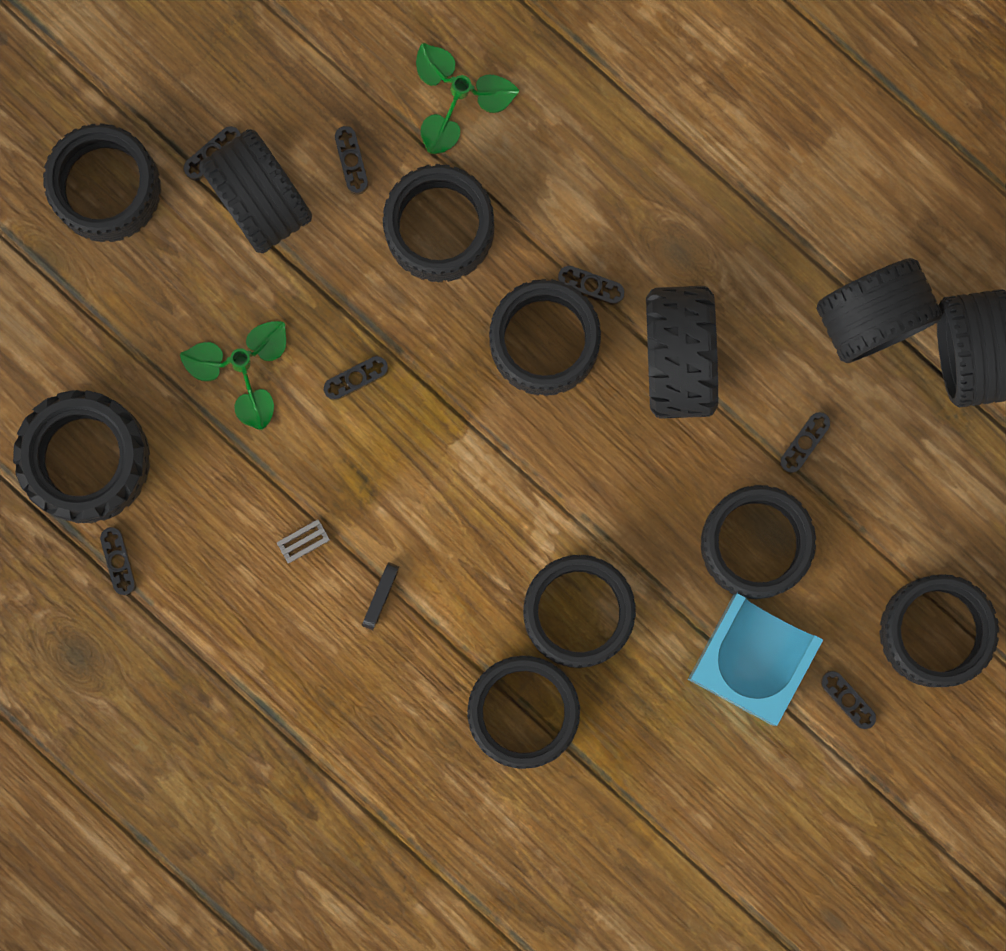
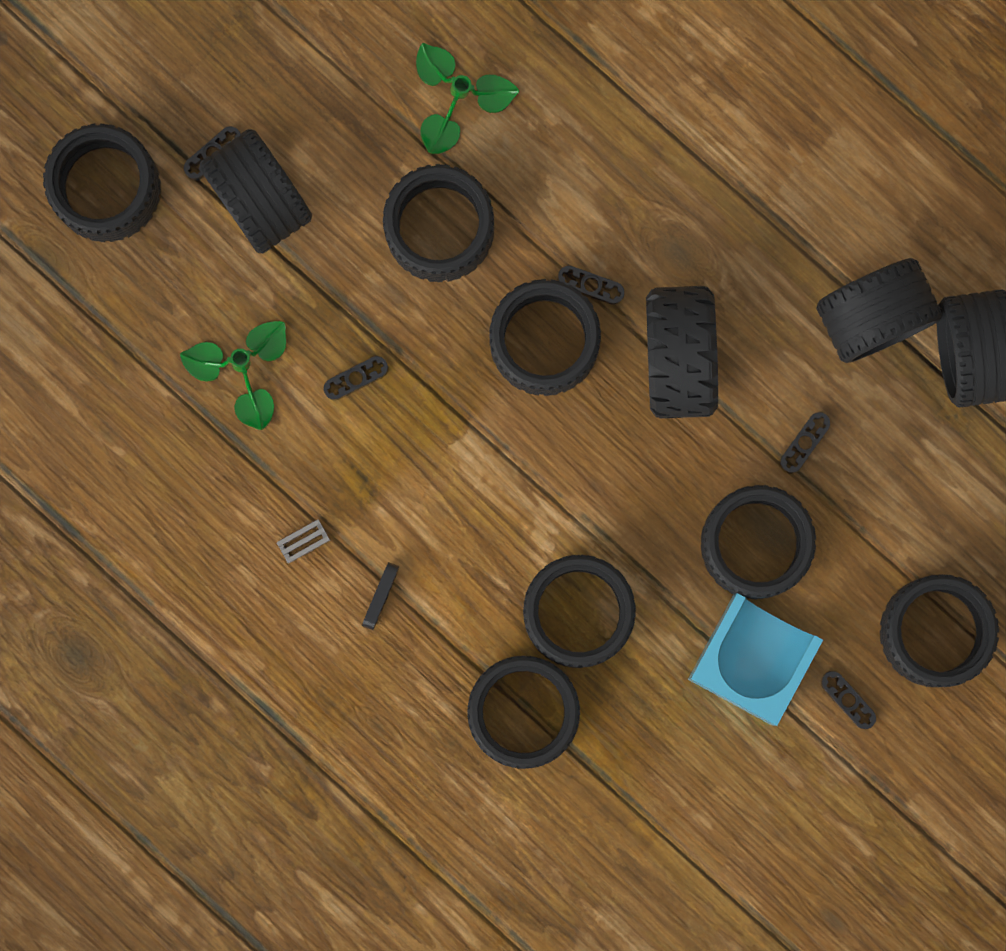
(39, 429): black tyre -> none
(127, 565): black beam -> none
(341, 145): black beam -> none

